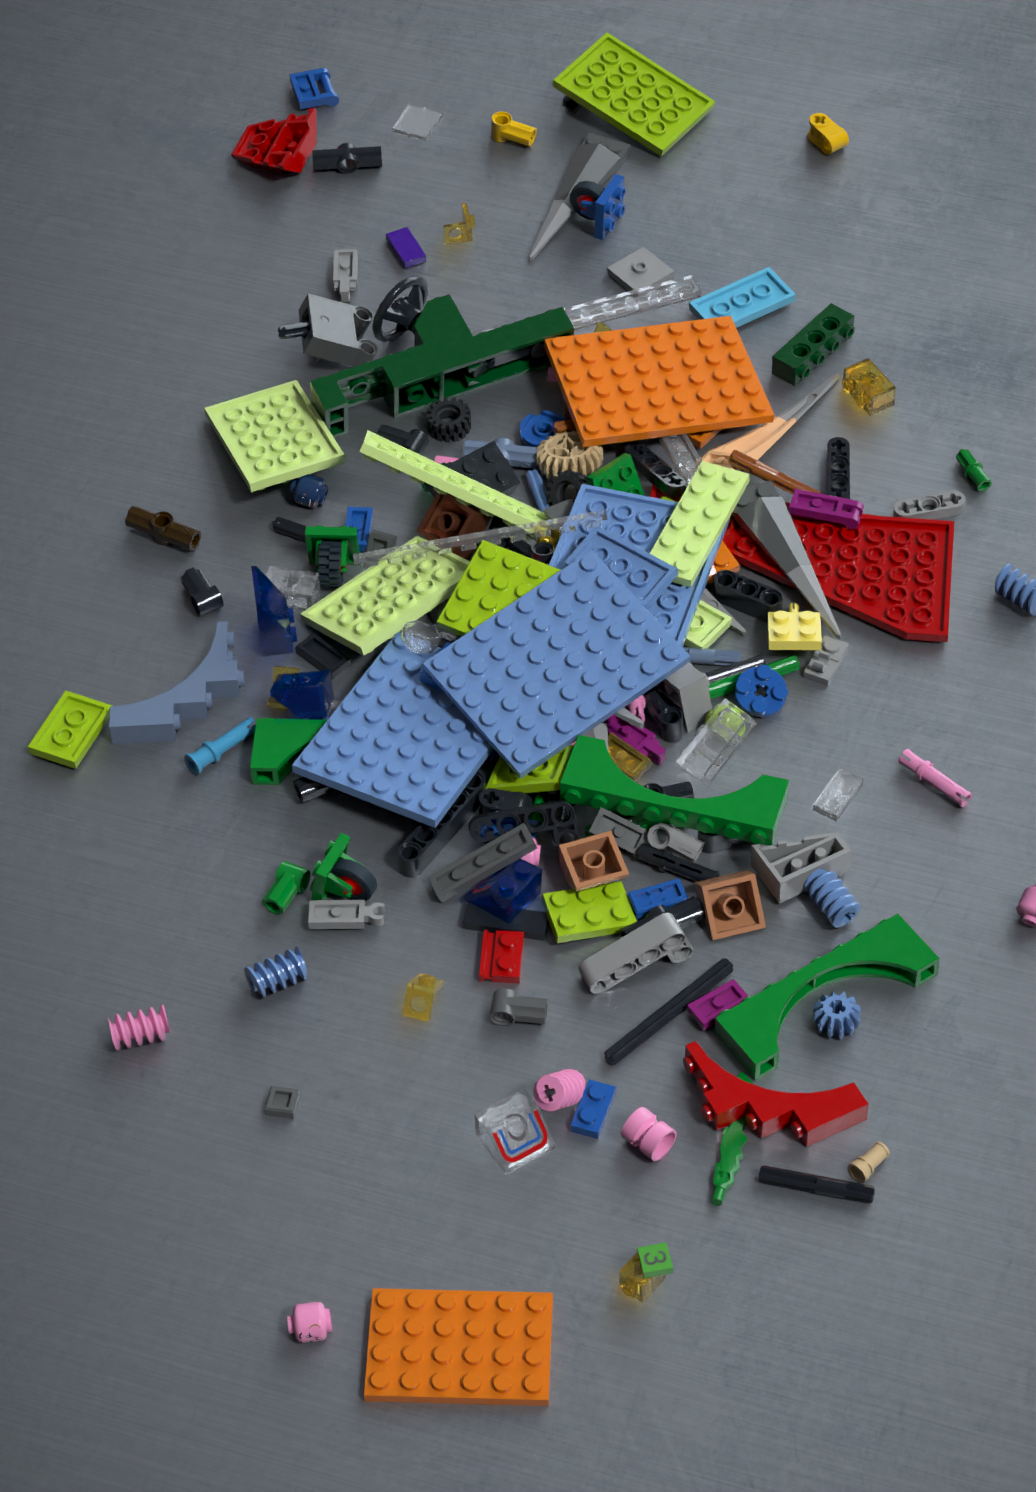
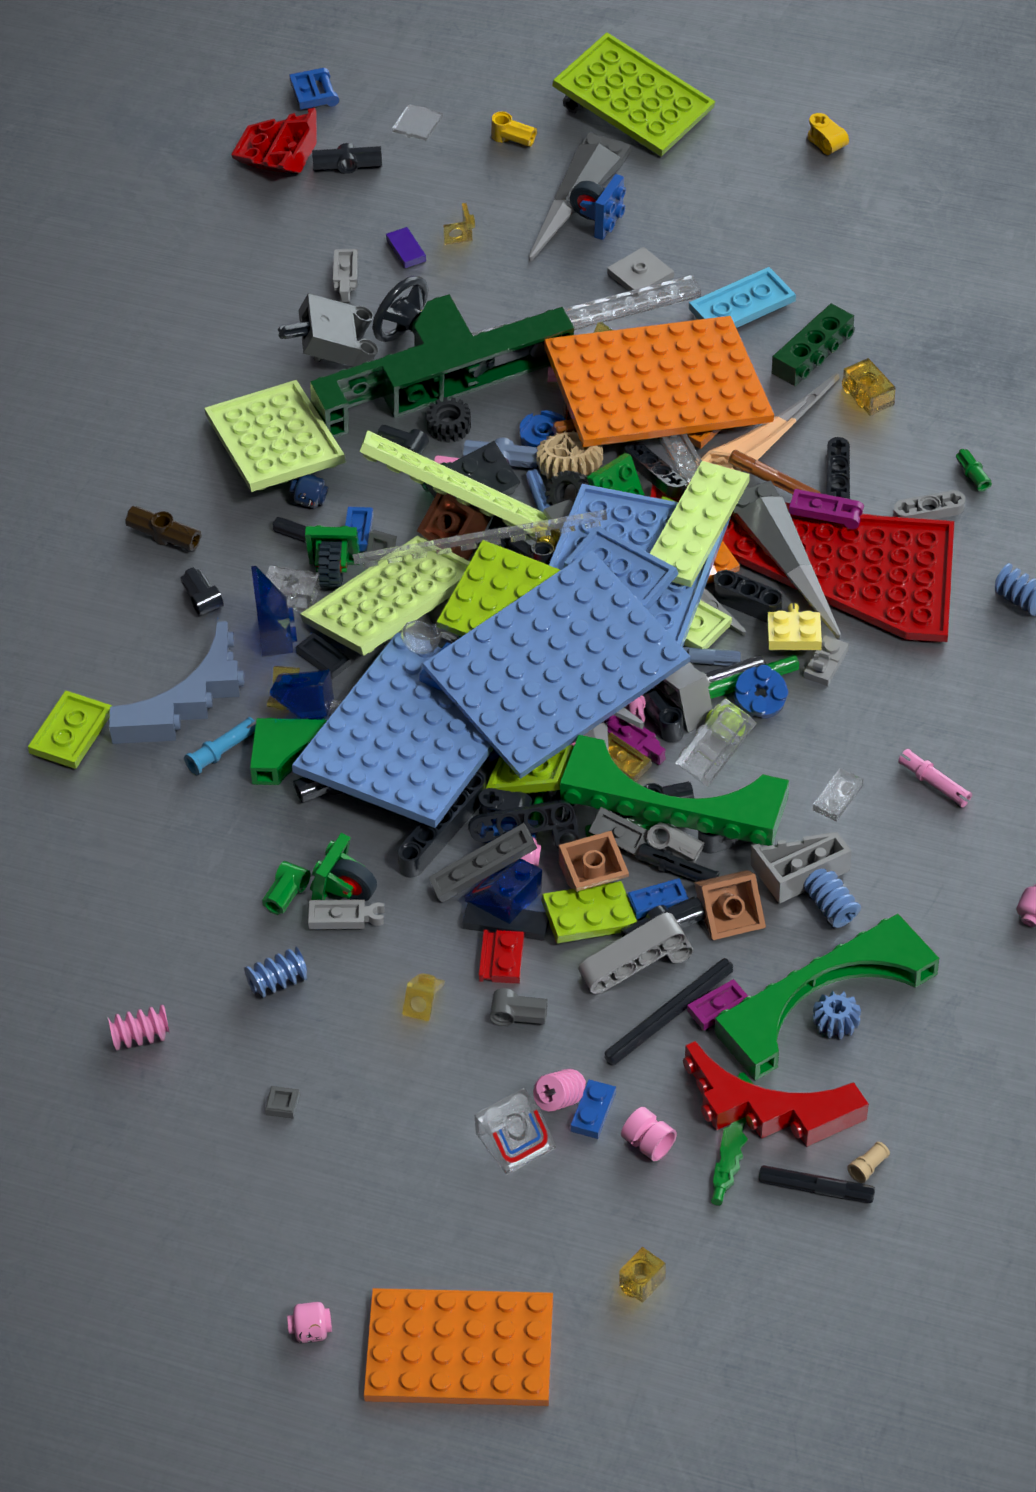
(655, 1260): bright green tile -> none

